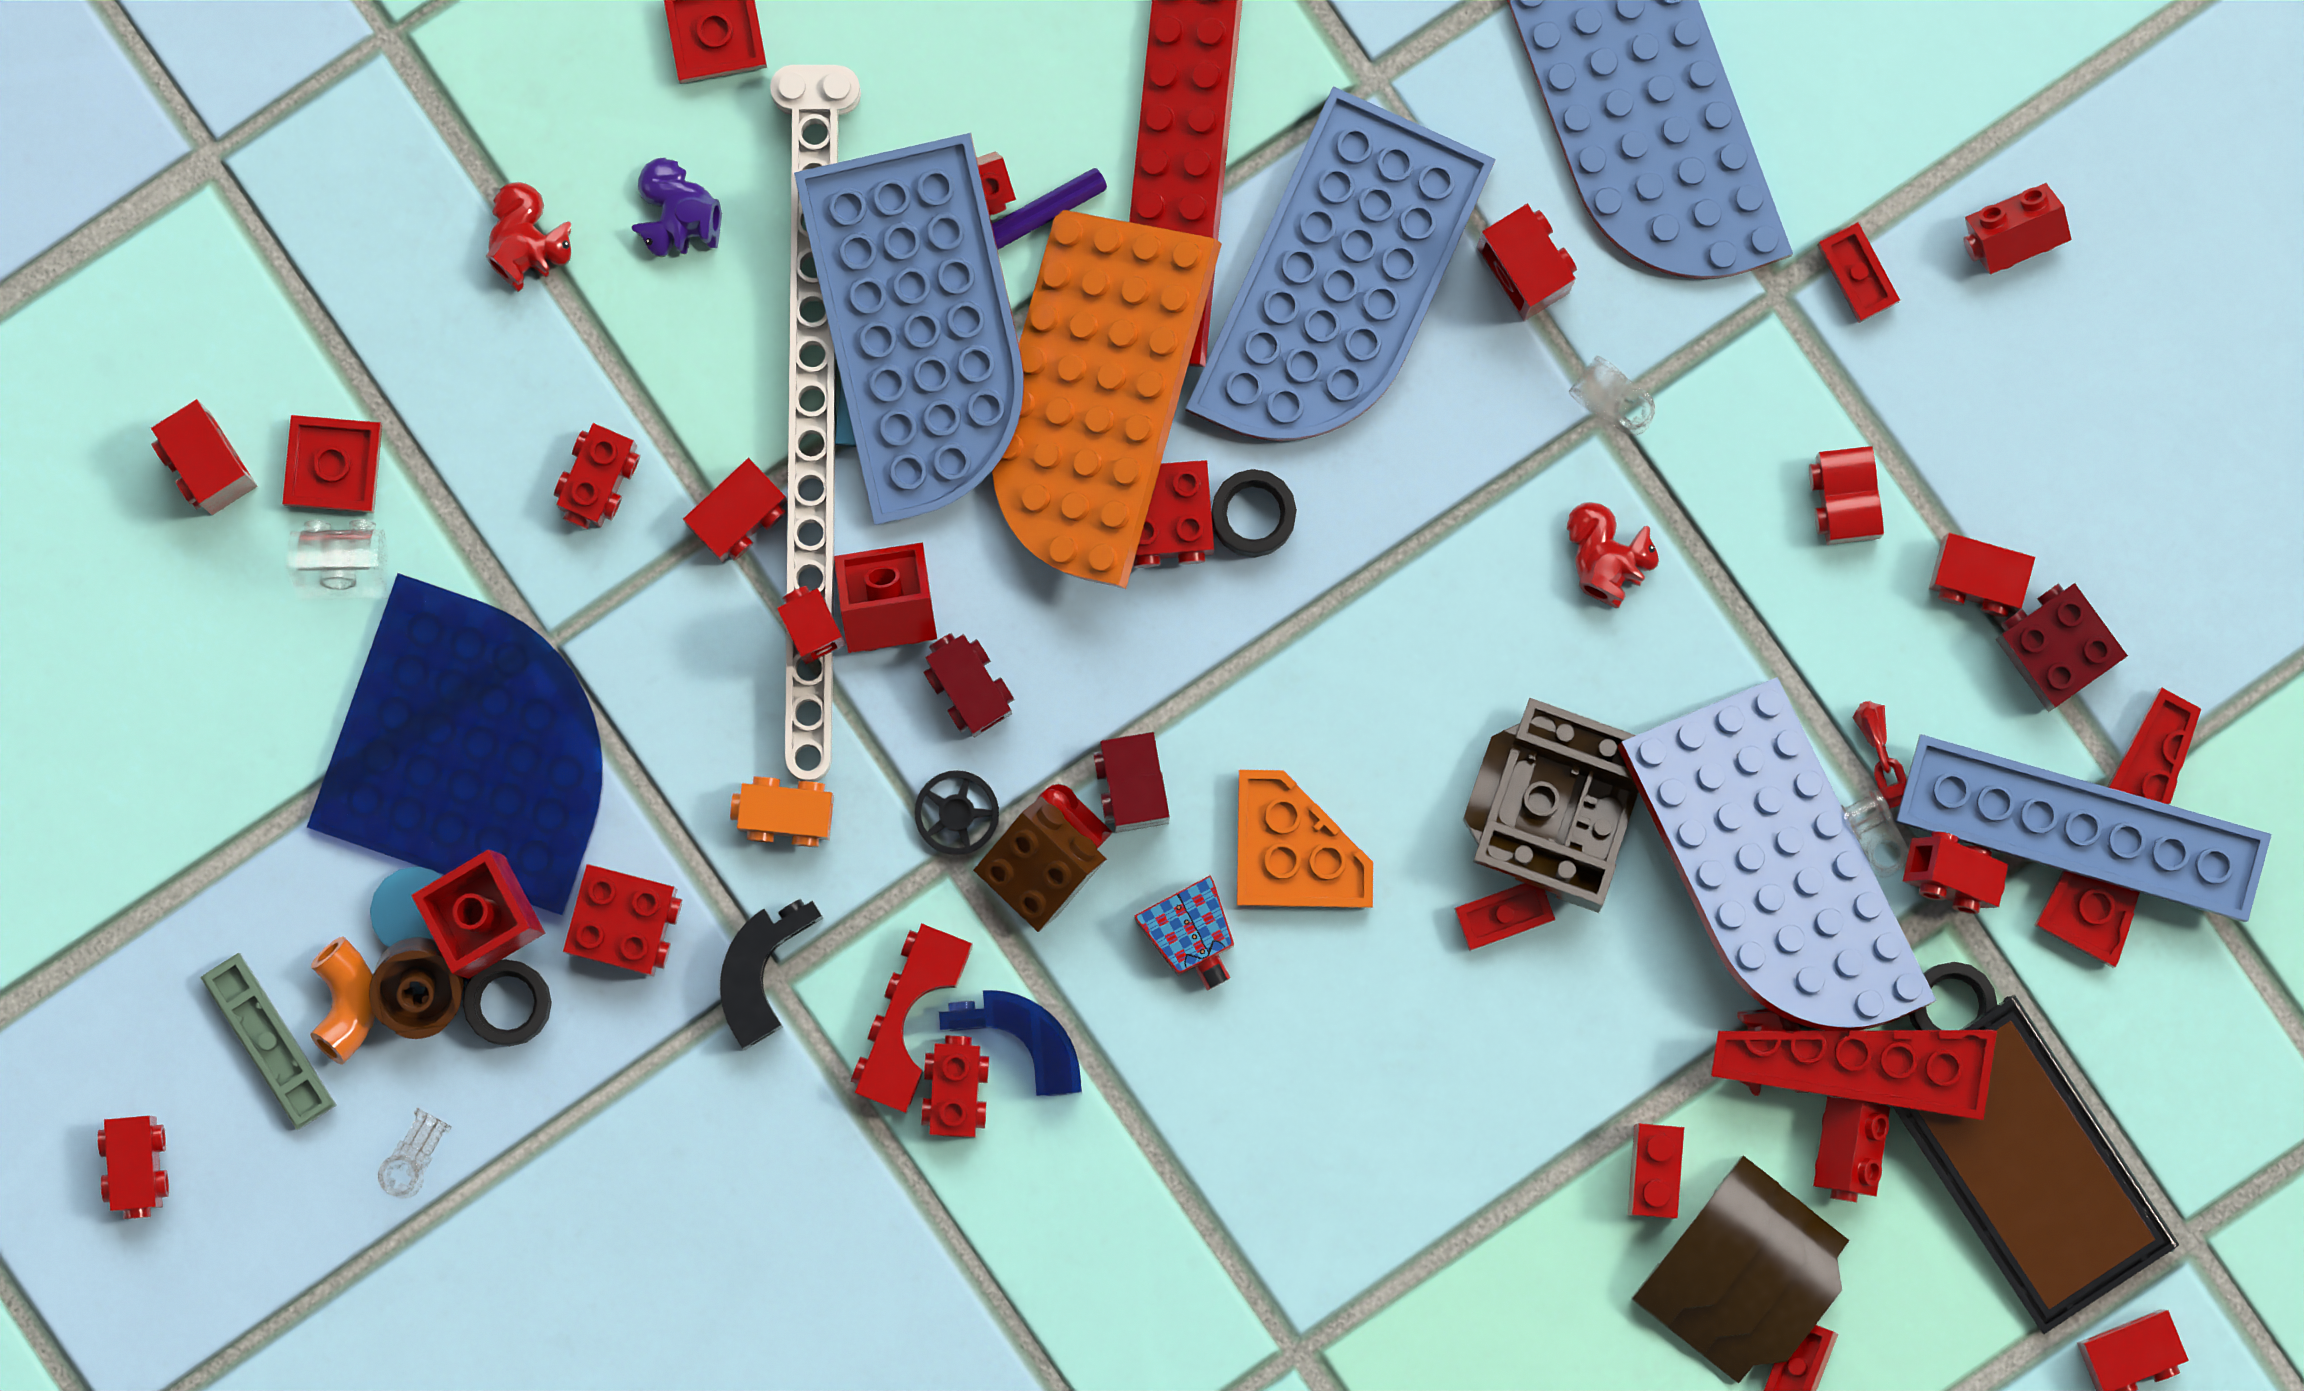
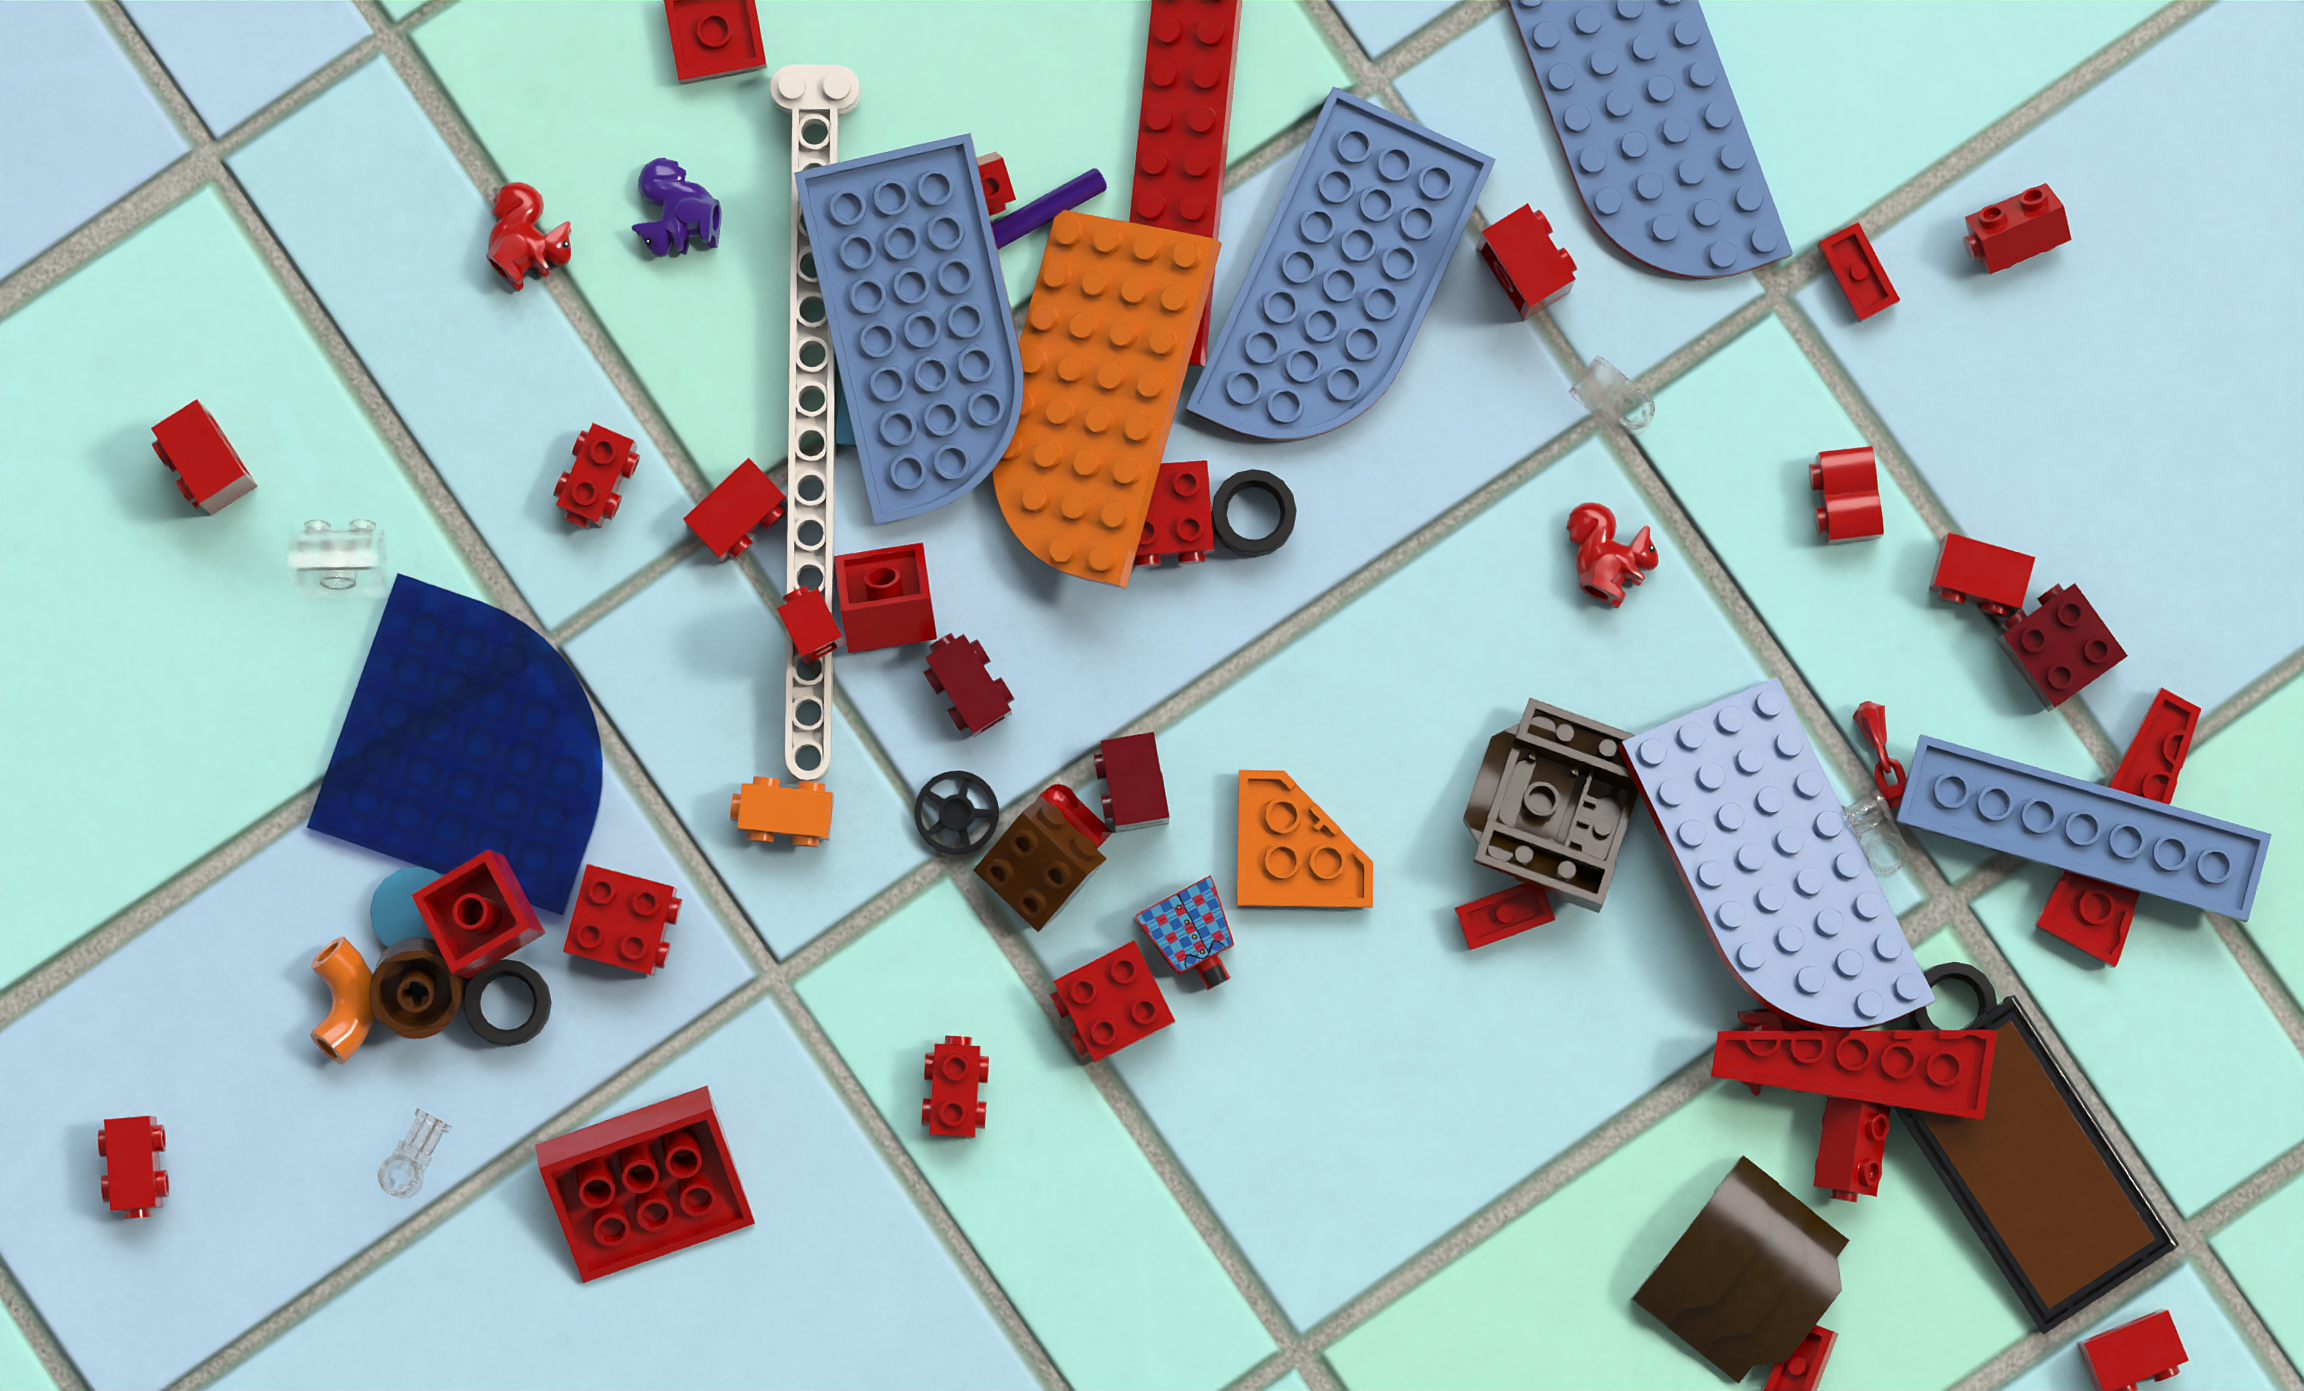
(268, 1041): sand green plate -> none
(332, 464): red plate -> none
(644, 1184): none -> red slope
(744, 966): black arch -> none
(932, 964): red arch -> none
(1045, 1038): clear blue arch -> none
(1112, 1003): none -> red brick
(1655, 1171): red brick -> none
(1955, 872): red brick -> none

